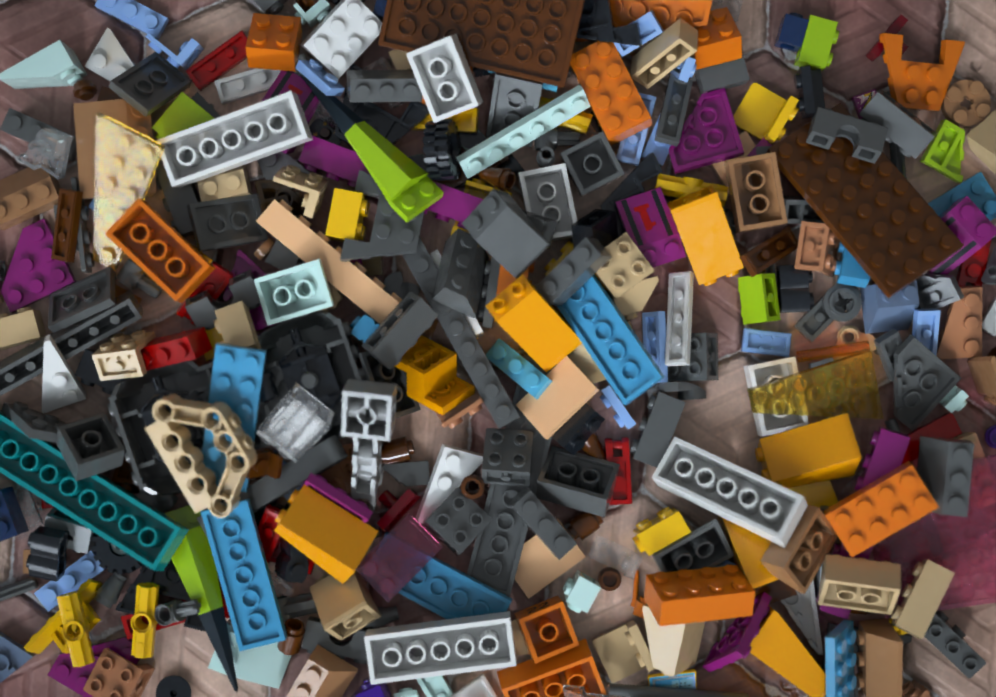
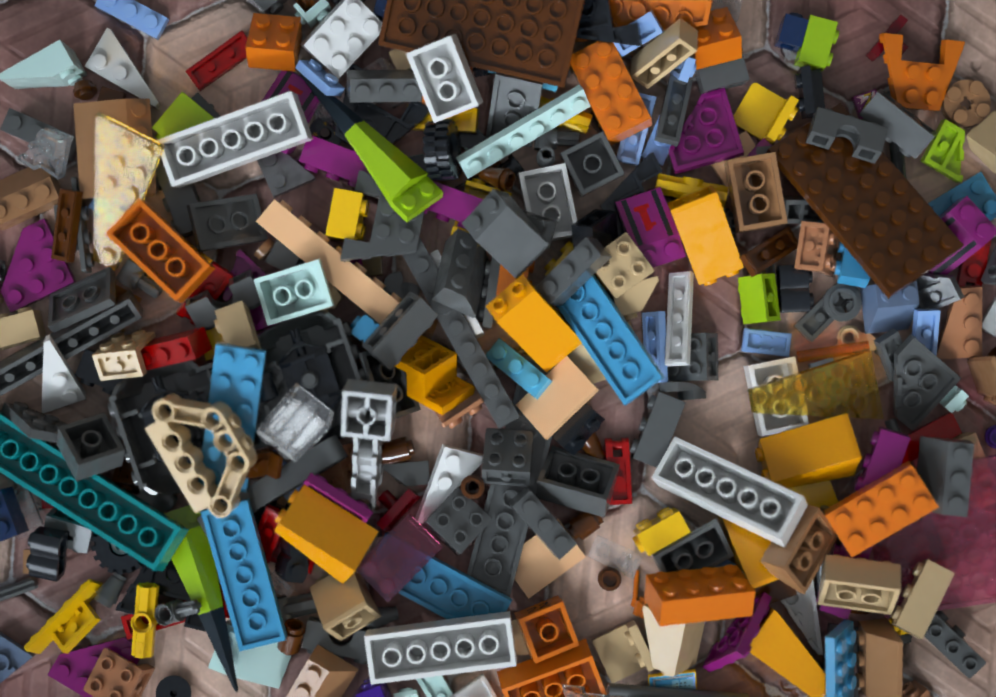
(73, 578): light blue plate -> none
(78, 644): yellow piece -> none
(150, 84): dark grey plate -> none
(187, 53): light blue bracket -> none
(225, 185): tan slope -> none
(247, 83): white tile -> none
(269, 190): dark brown brick -> none
(310, 183): tan bracket -> none
(580, 592): light aqua brick -> none
(622, 416): light blue plate -> none

